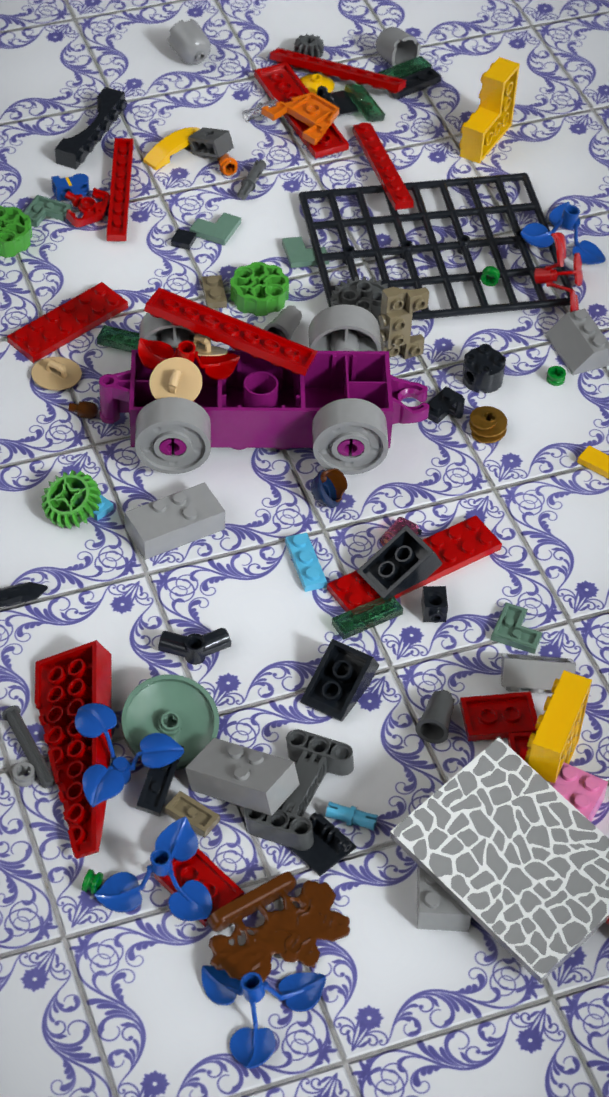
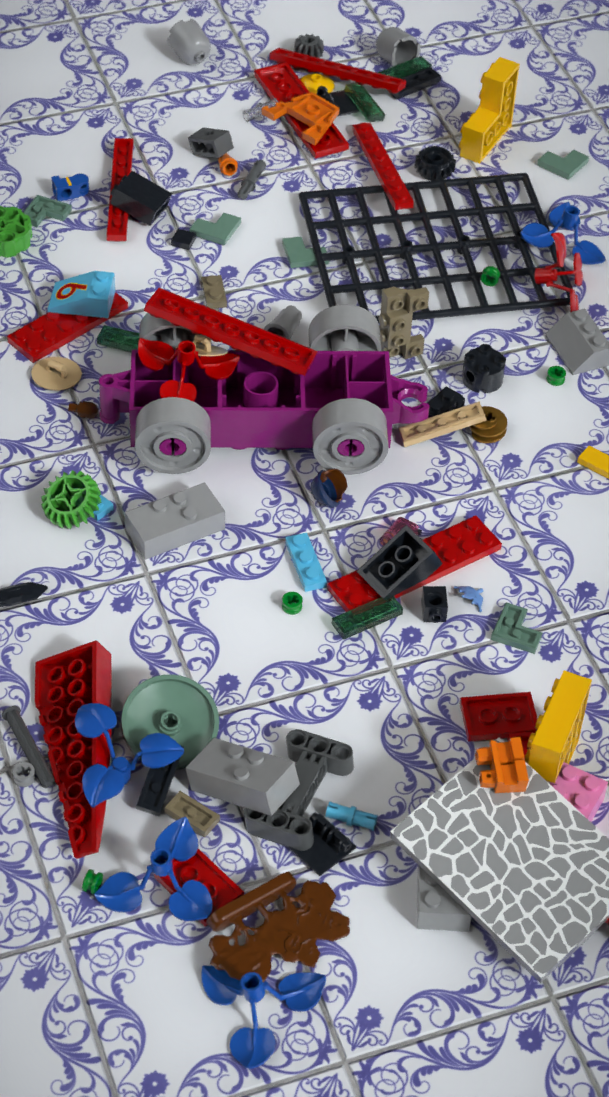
(74, 150): black arch -> none
(84, 295): none -> medium azure slope
(92, 211): red piece -> none
(140, 198): none -> black brick
(161, 152): yellow slope -> none
(176, 378): tan shield -> none
(194, 646): black piece -> none
(259, 288): bright green connector -> none
(291, 597): none -> green bush
(339, 680): black slope -> none
(360, 293): dark grey gear -> none
(435, 163): none -> black gear
(435, 721): dark grey plant -> none
(442, 424): none -> tan tile
(472, 594): none -> medium blue piece
(506, 764): none -> orange hips
(532, 671): light grey slope -> none
(564, 167): none -> sand green tile

